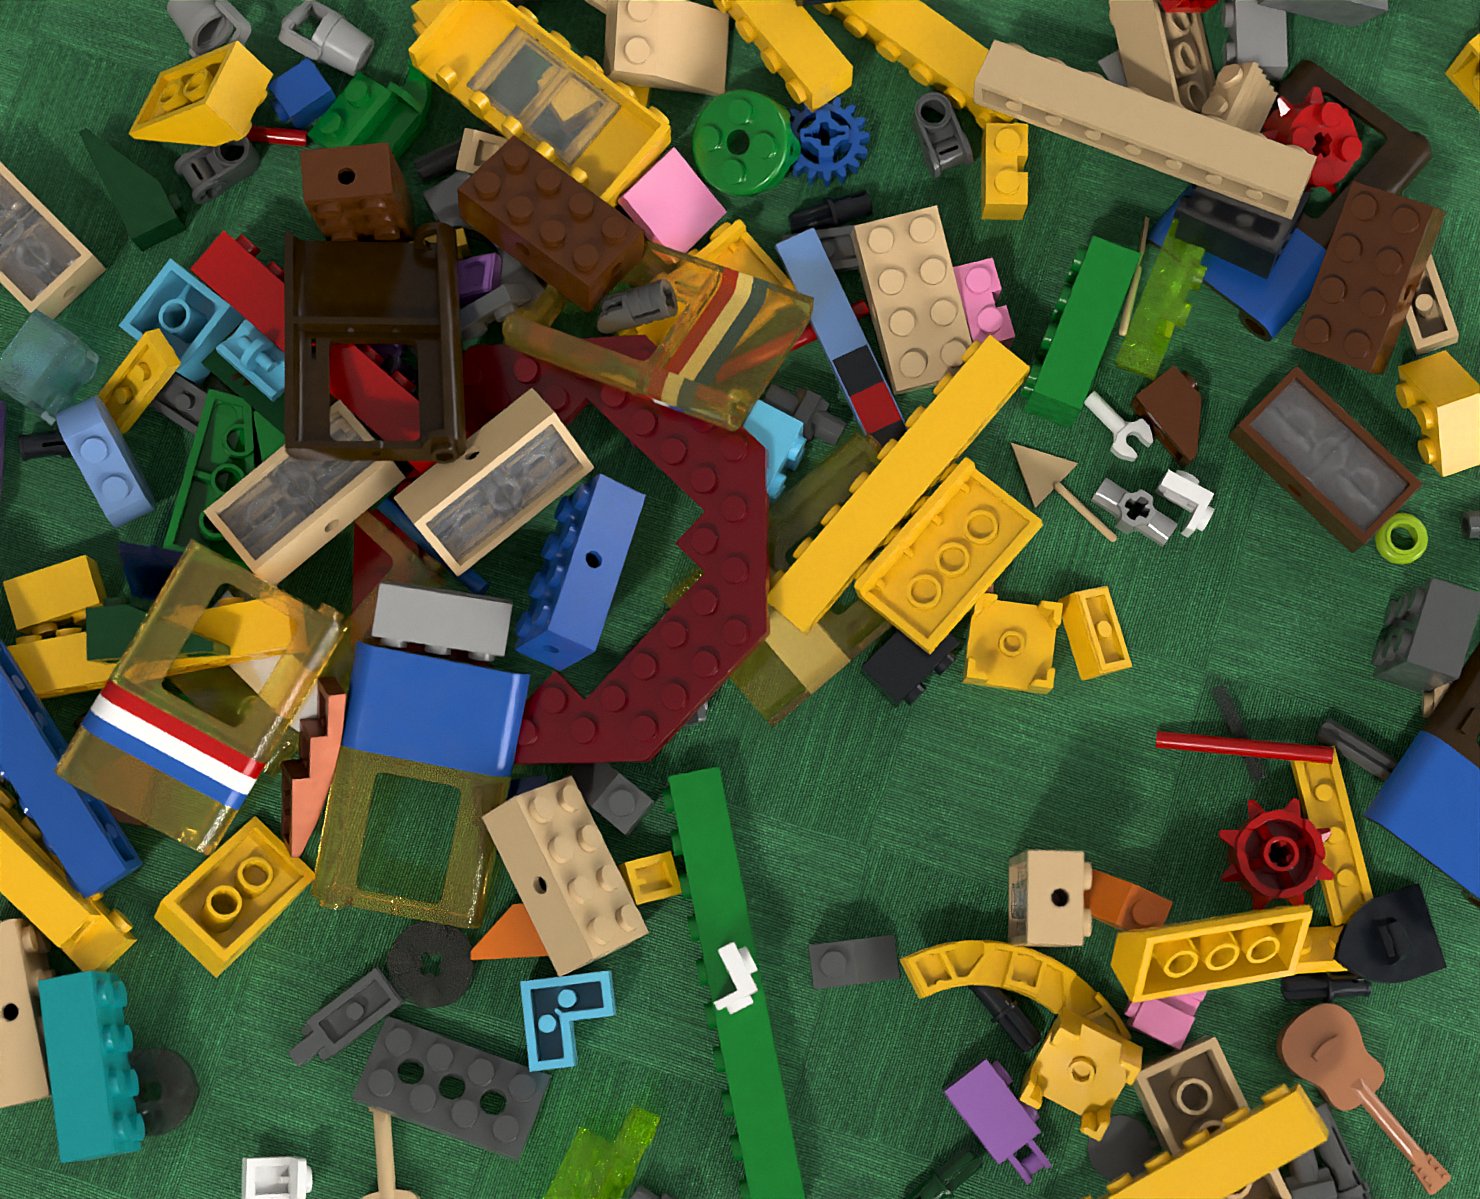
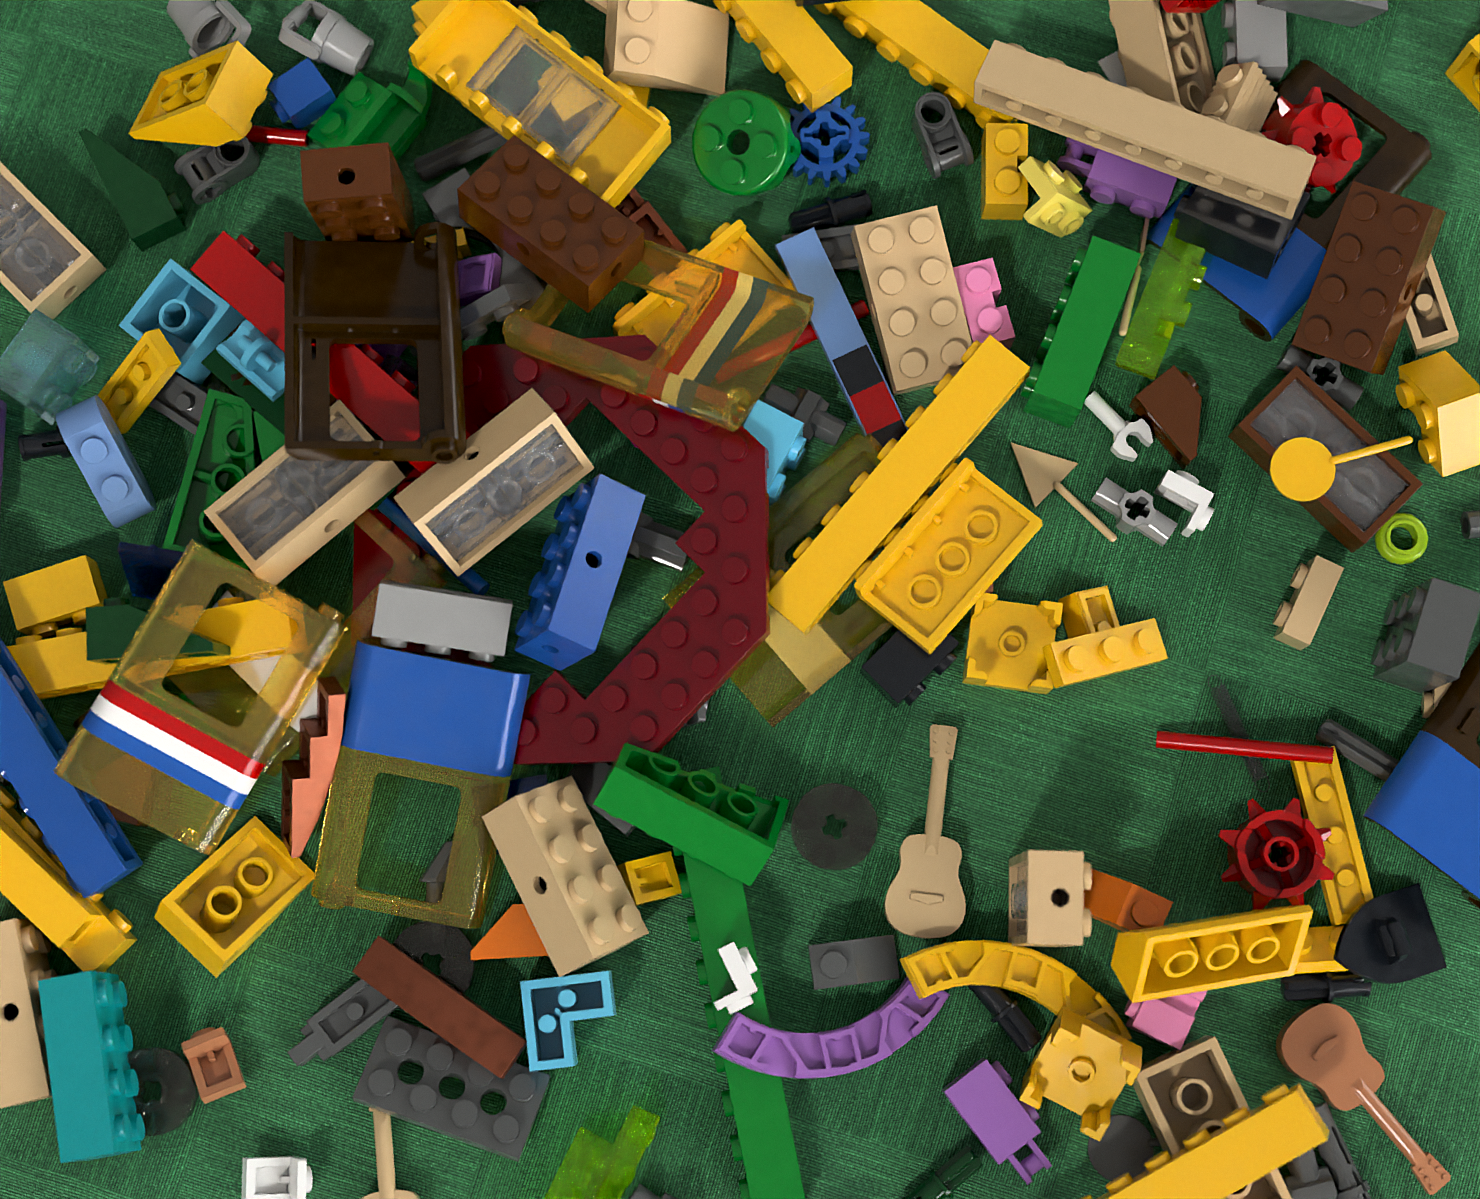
(213, 1063): none -> nougat bracket
(436, 873): none -> dark grey bar
(440, 1007): none -> copper slope
(477, 149): tan plate -> none
(637, 307): dark grey hinge -> none
(657, 544): none -> dark grey piece
(672, 203): bright pink tile -> none
(693, 811): none -> green wedge
(830, 1051): none -> medium lavender tile
(842, 803): none -> clear smoke plate
(926, 892): none -> tan piece
(1060, 204): none -> light yellow bracket
(1104, 653): none -> yellow plate
(1119, 179): none -> medium lavender brick
(1306, 469): none -> yellow piece
(1313, 590): none -> tan piece
(1337, 386): none -> dark grey axle

